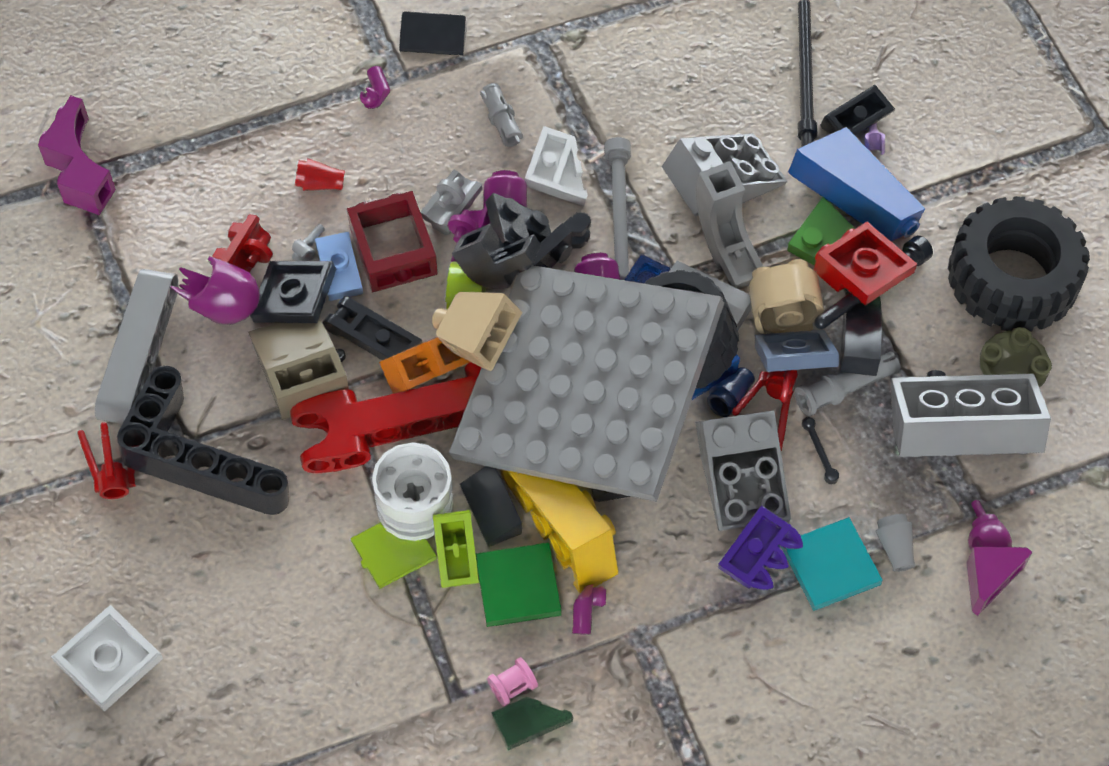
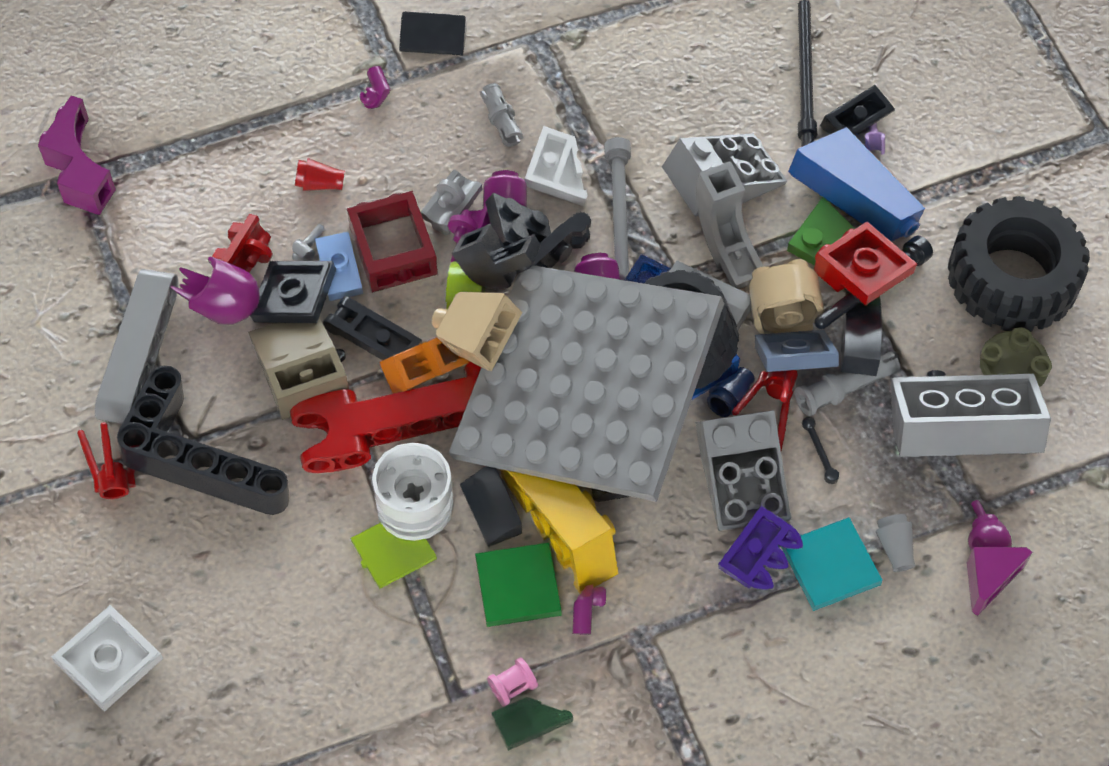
(455, 548): lime slope -> none

